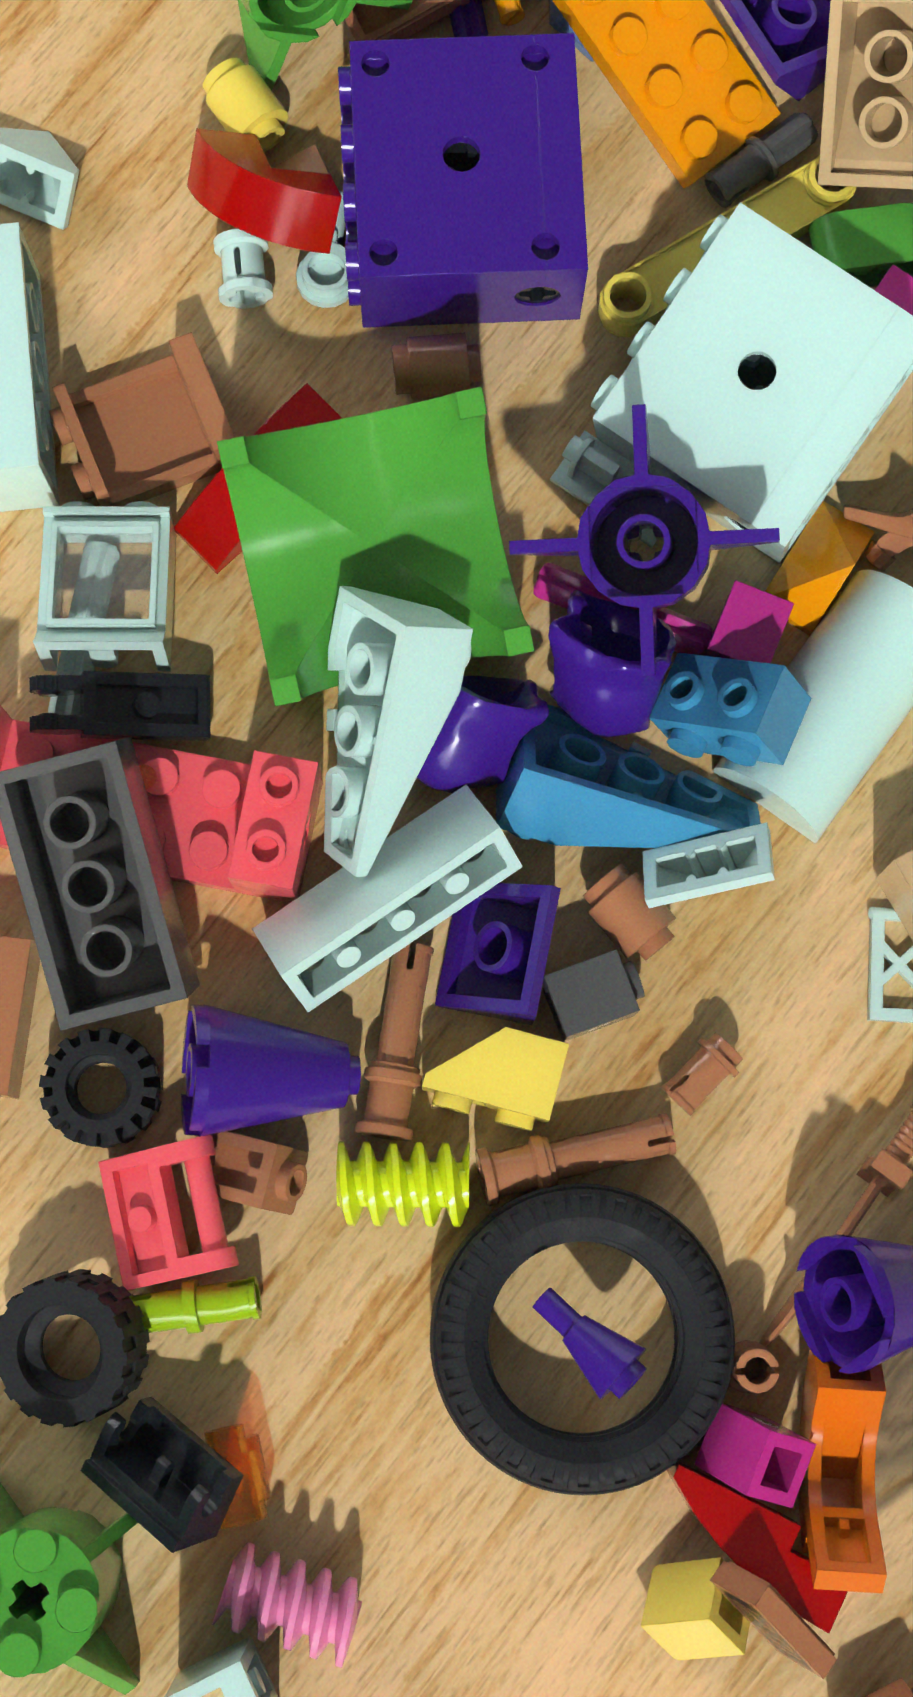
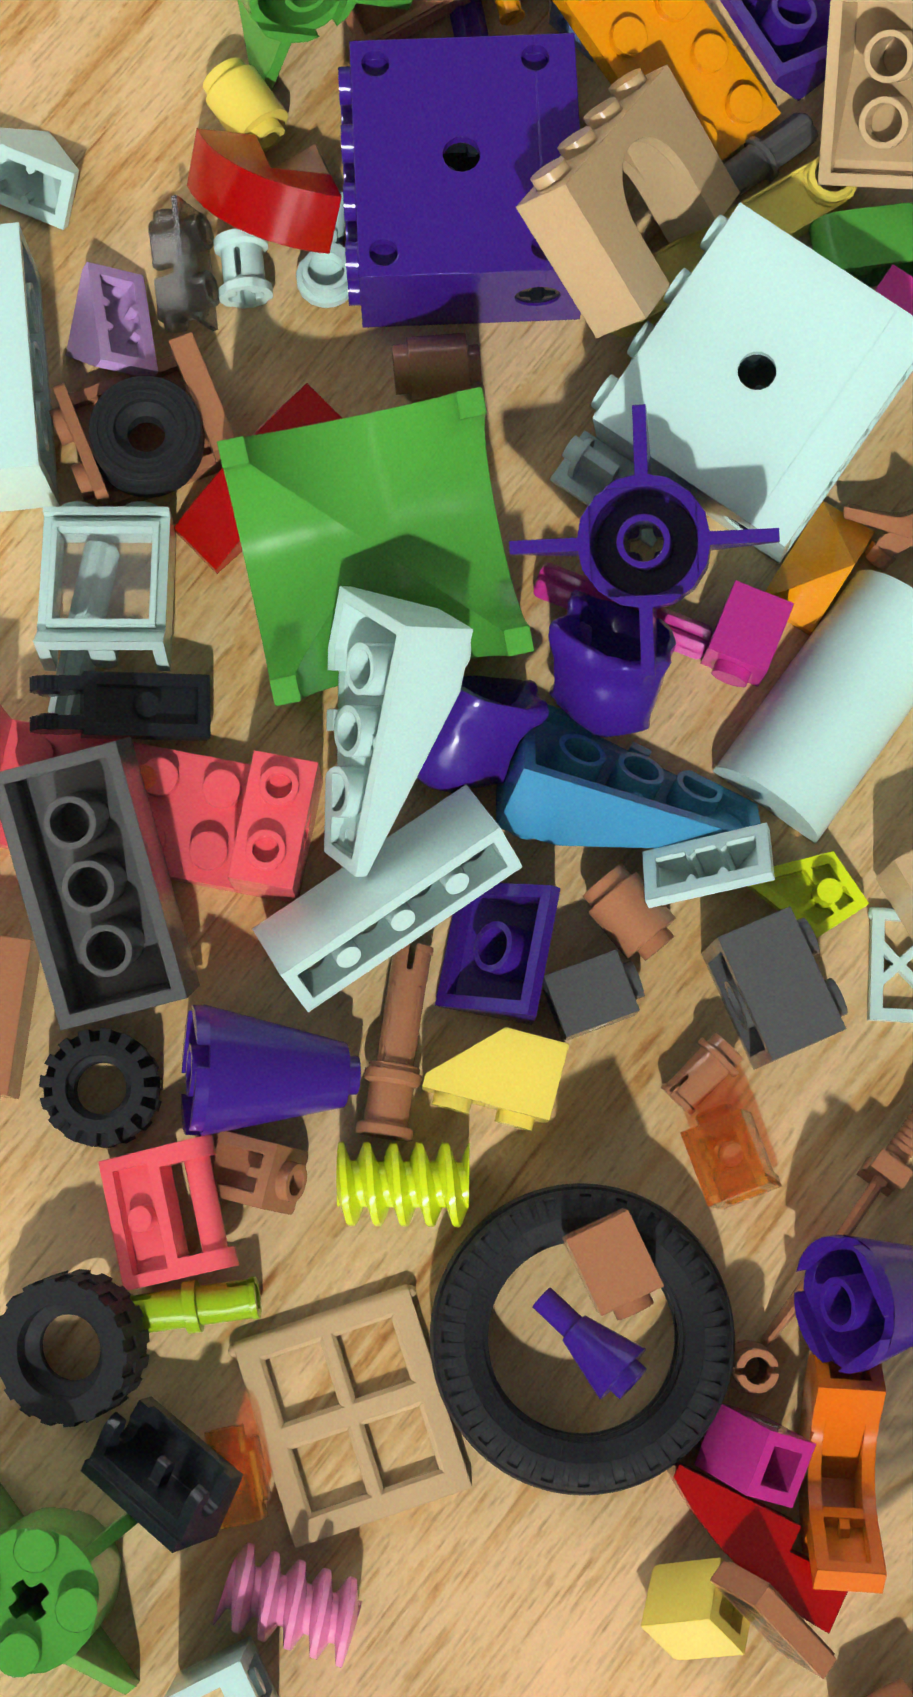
(112, 322): none -> lavender slope
(138, 402): none -> black tyre
(183, 241): none -> clear smoke hinge
(350, 1414): none -> tan window
(544, 1162): nougat pin -> none
(581, 204): none -> tan arch
(614, 1265): none -> nougat brick
(706, 1144): none -> clear orange brick
(730, 709): dark azure brick -> none
(775, 987): none -> dark grey brick
(815, 890): none -> neon yellow piece

